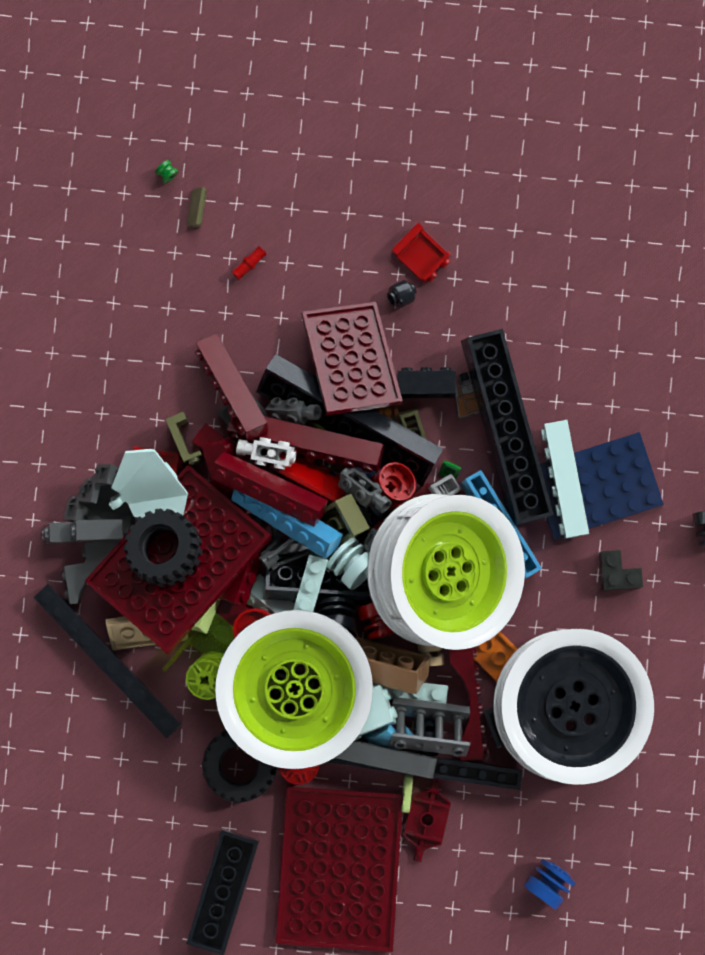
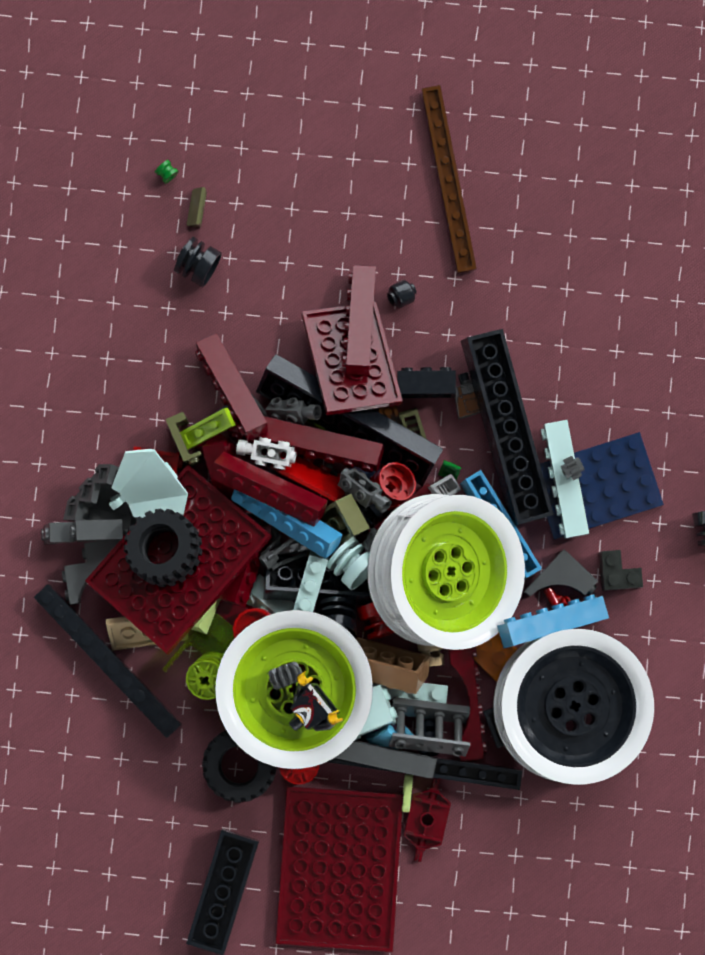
(195, 260): none -> black wheel
(207, 428): none -> lime plate
(248, 263): red pin -> none
(284, 675): none -> dark grey gear
(312, 707): none -> torso
(360, 321): none -> brick
(421, 254): red panel -> none
(449, 179): none -> reddish brown plate
(547, 622): none -> dark azure brick
(549, 884): blue wheel -> none
(555, 599): none -> red arm
(565, 572): none -> dark grey arch
(572, 468): none -> dark grey gear

